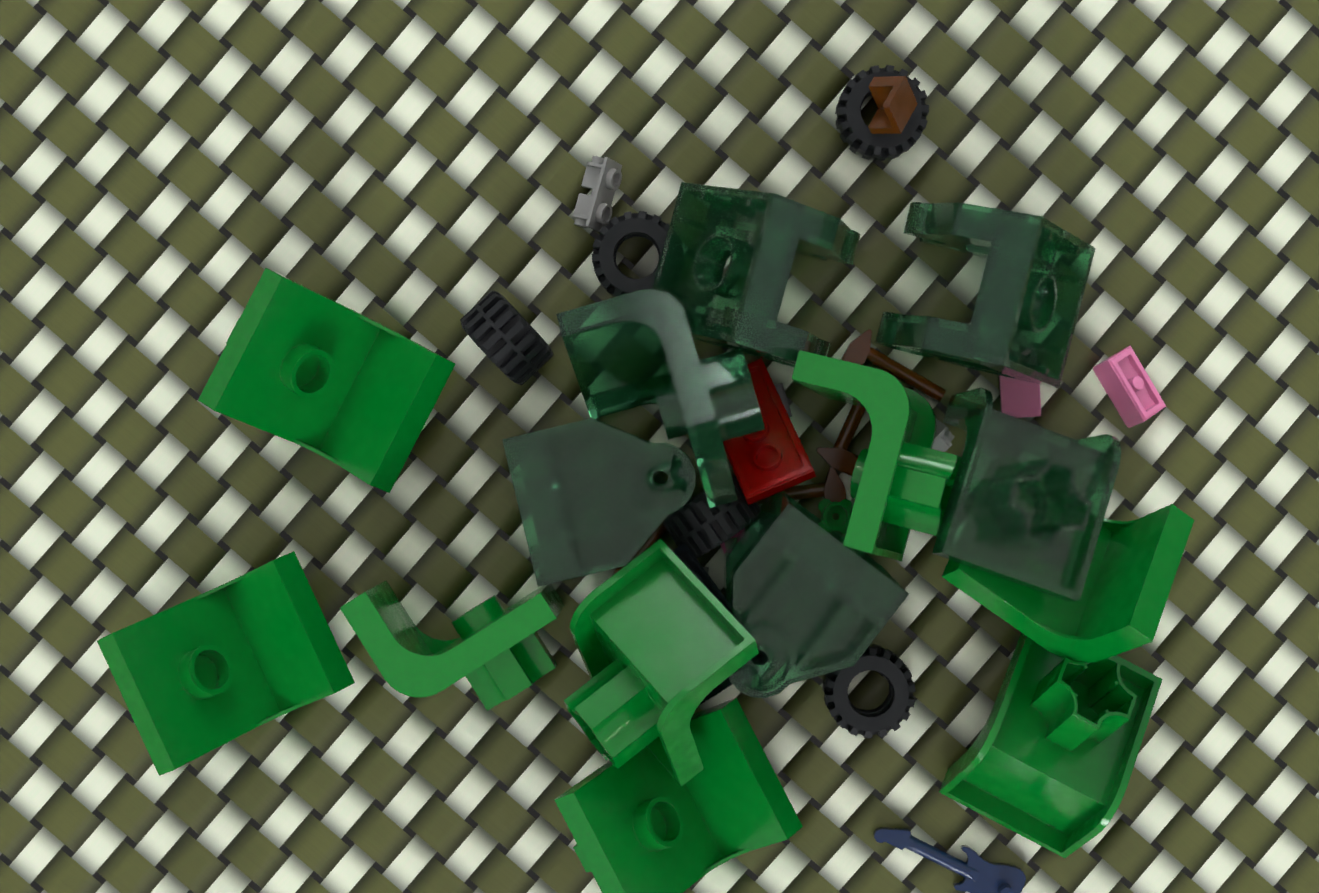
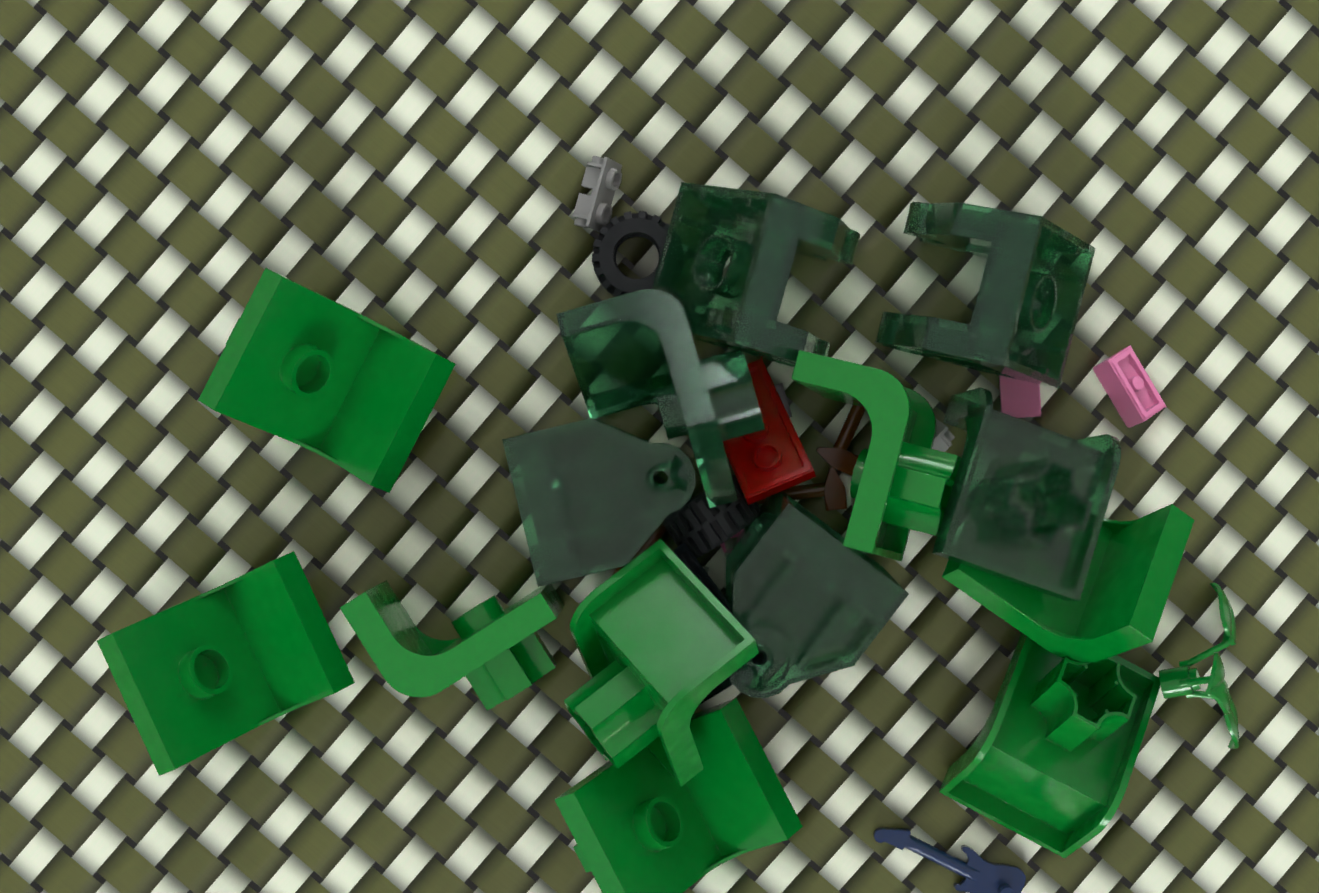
(506, 338): black tyre -> none
(828, 508): green plate -> none
(857, 133): black tyre -> none
(860, 350): reddish brown piece -> none
(885, 716): black tyre -> none
(894, 104): reddish brown panel -> none
(1185, 681): none -> green plant

